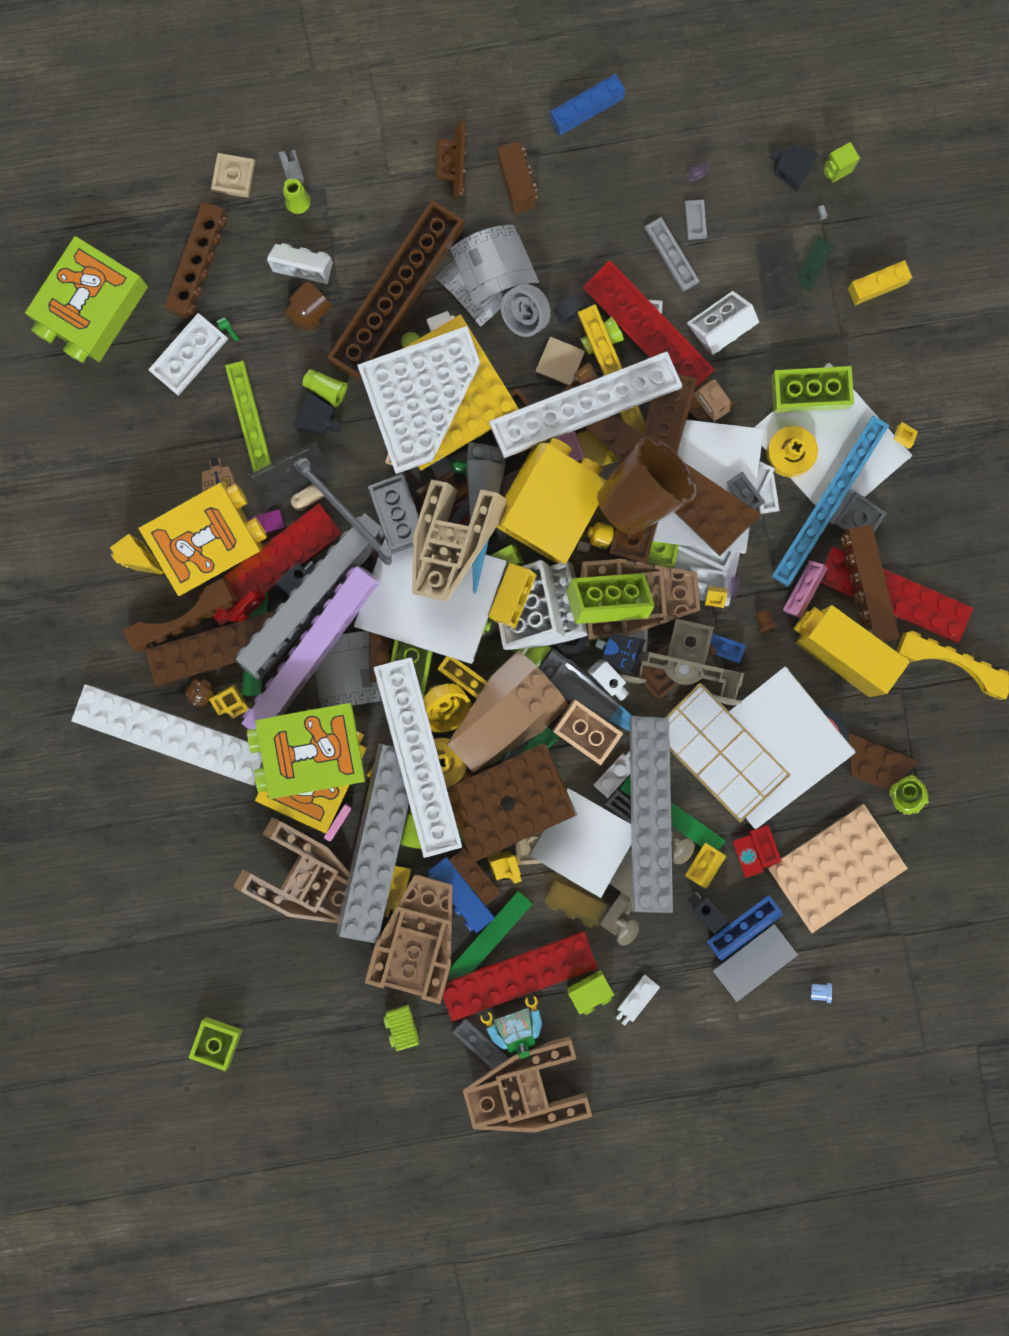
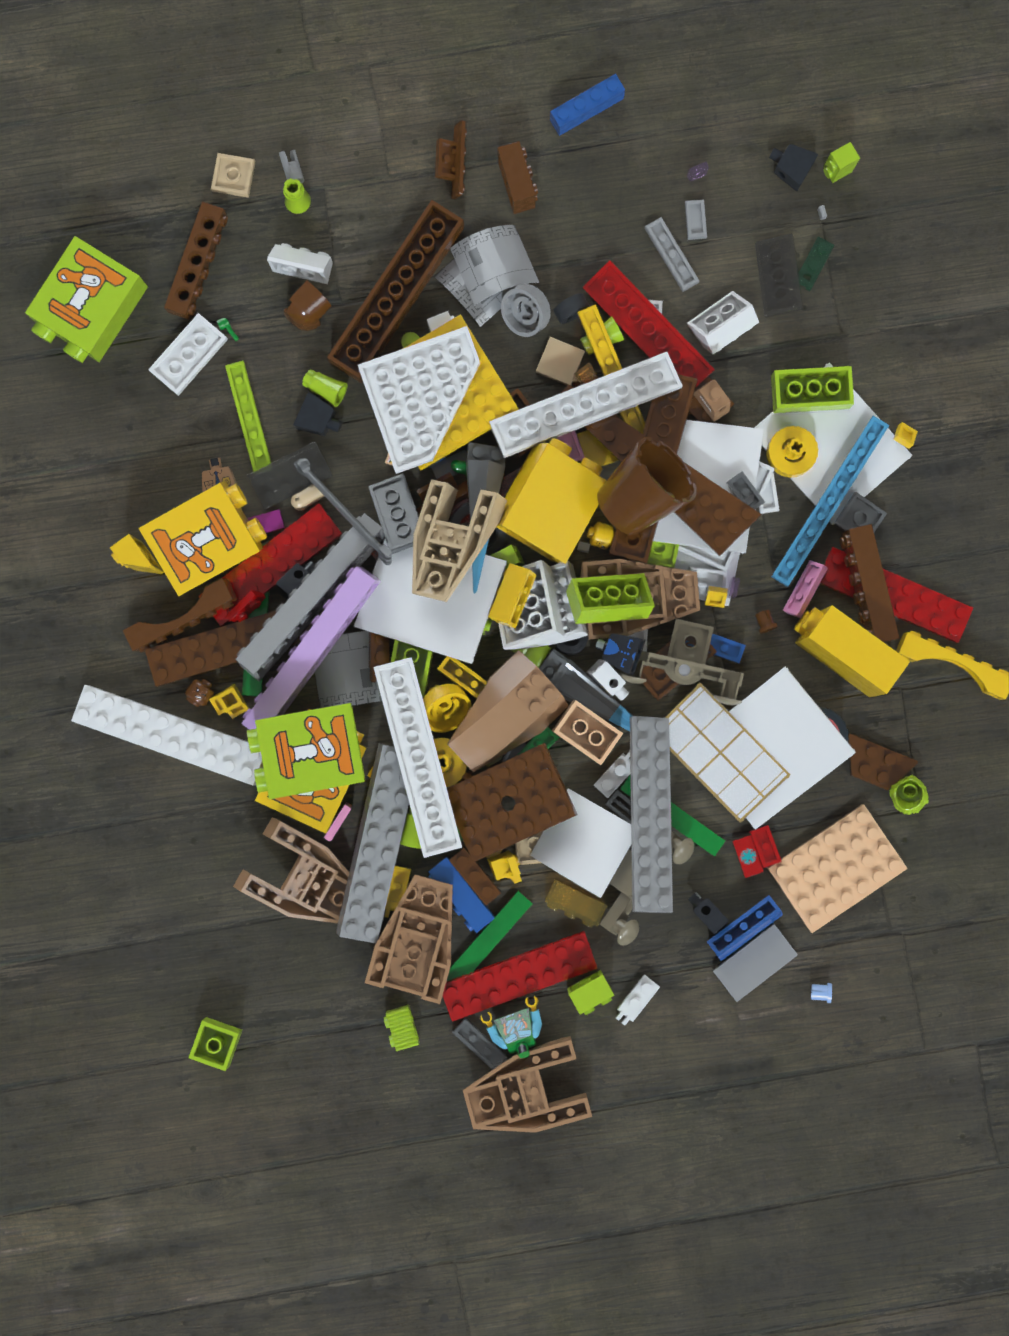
(705, 865): yellow panel -> none
(879, 282): yellow brick -> none

